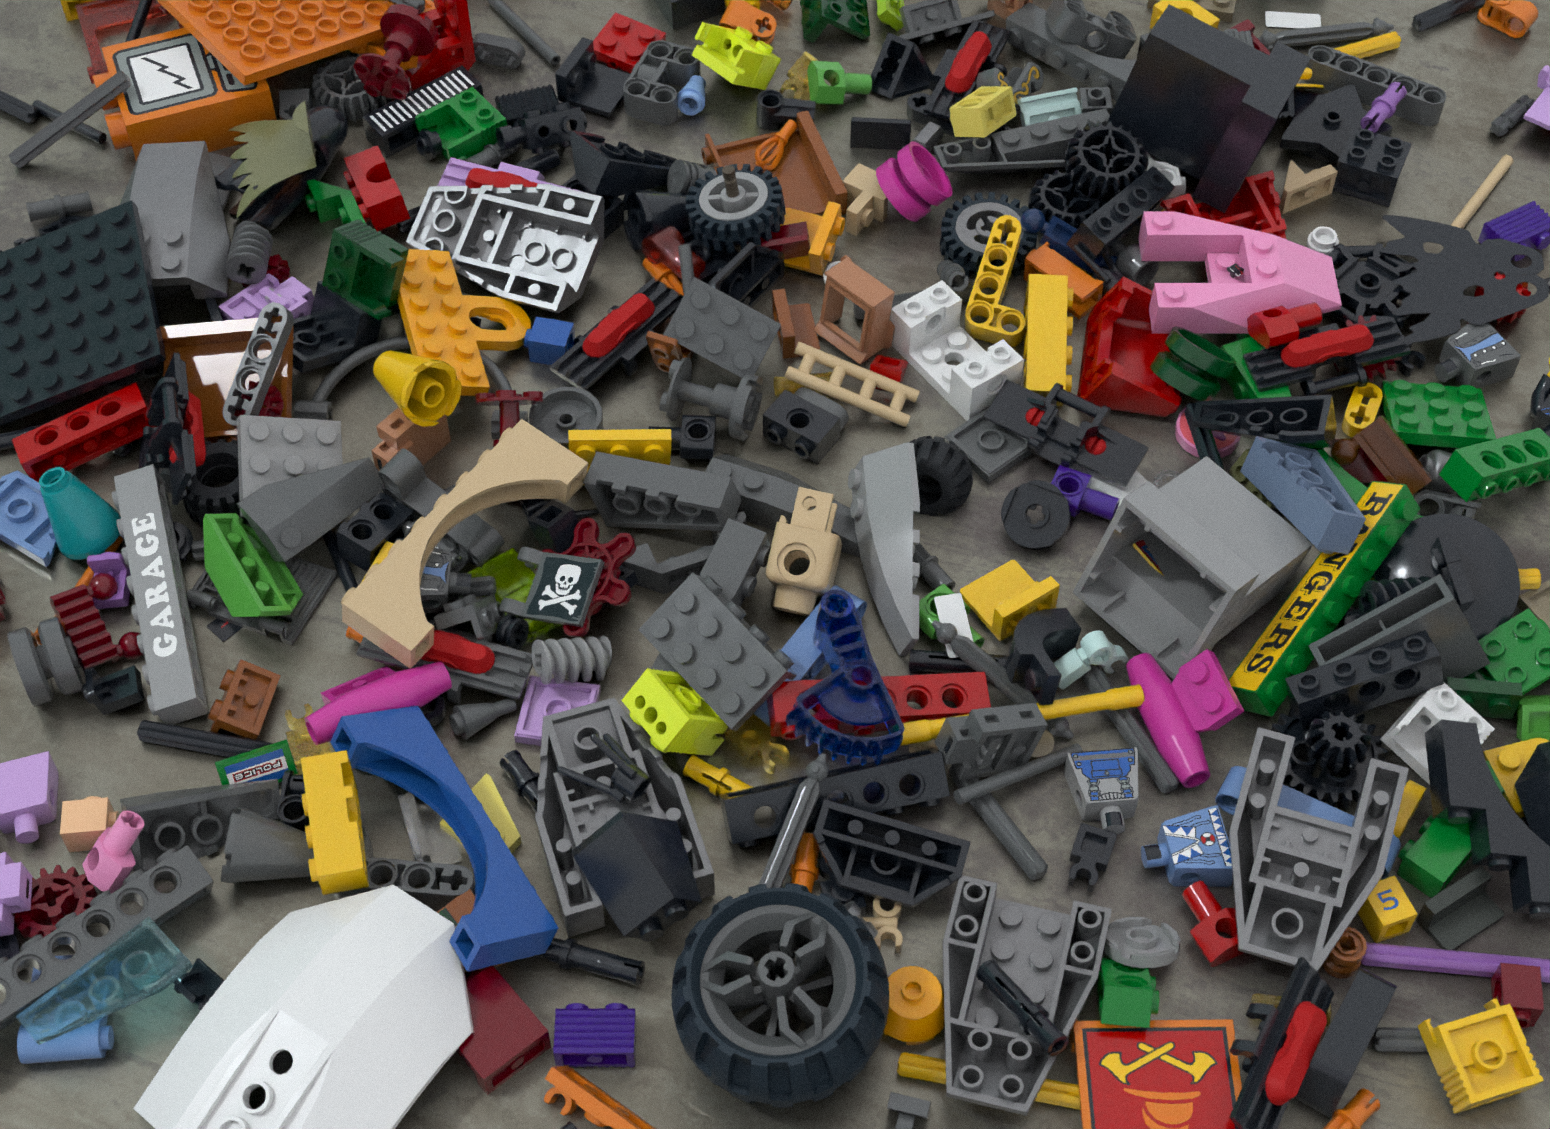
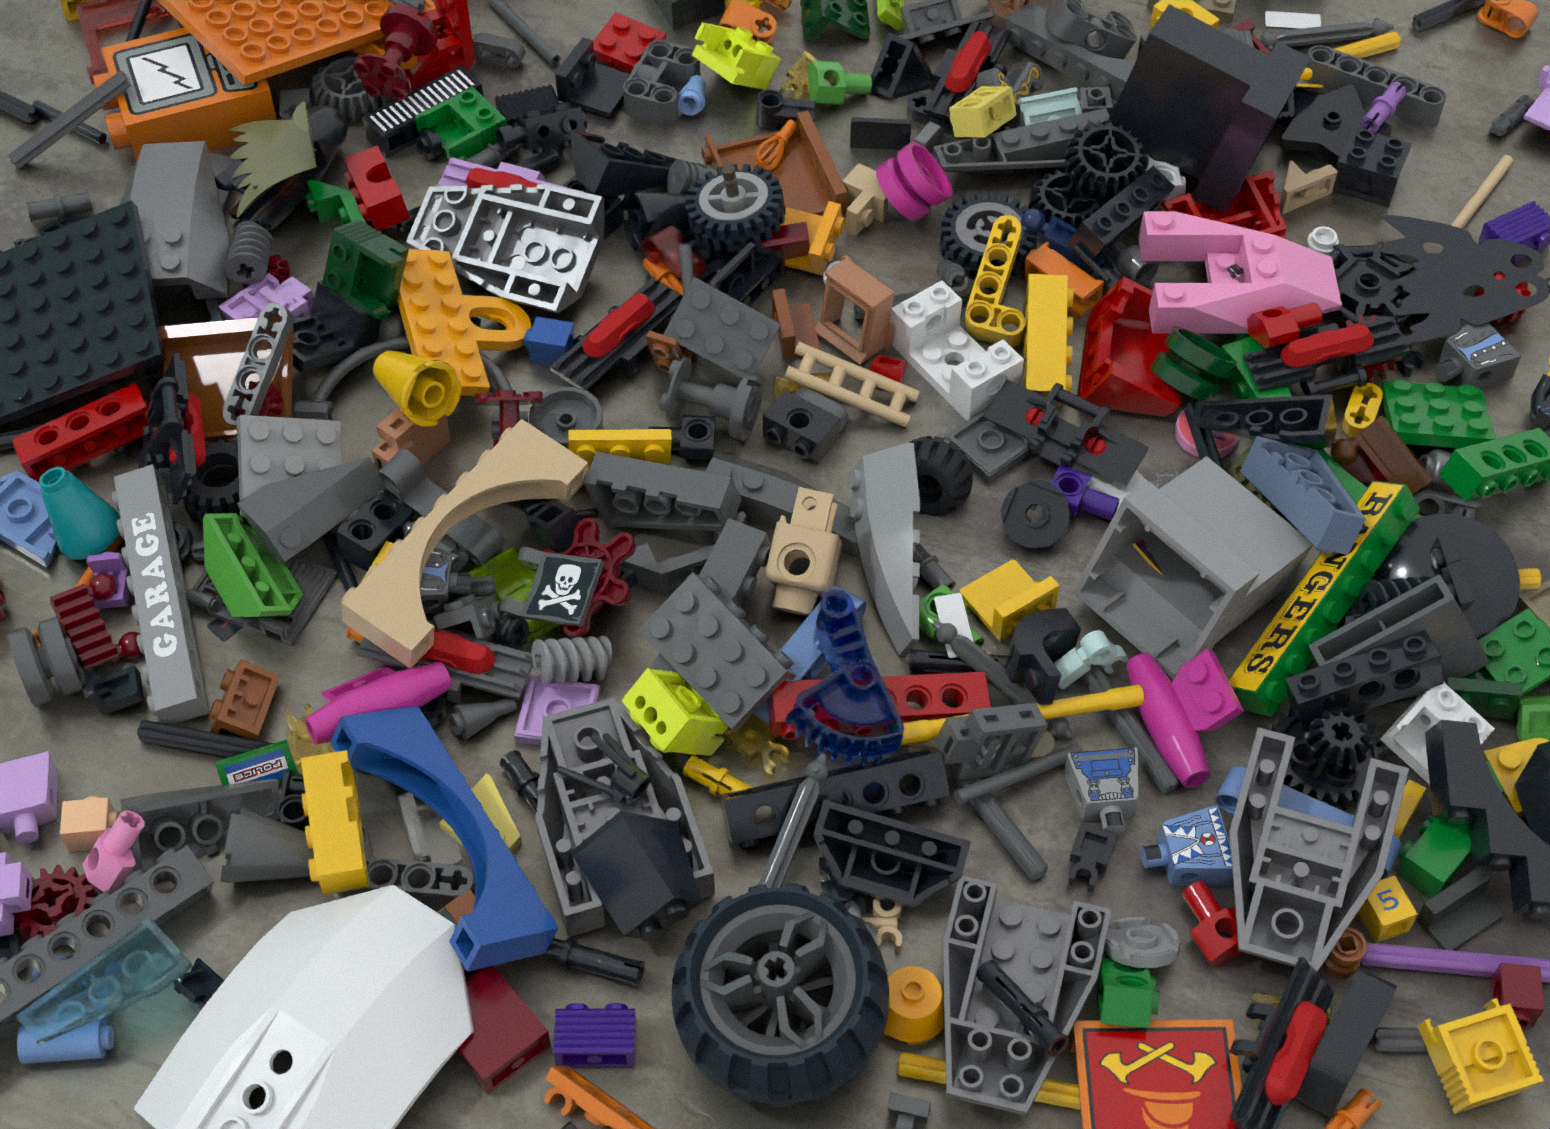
(805, 868): orange pin -> none

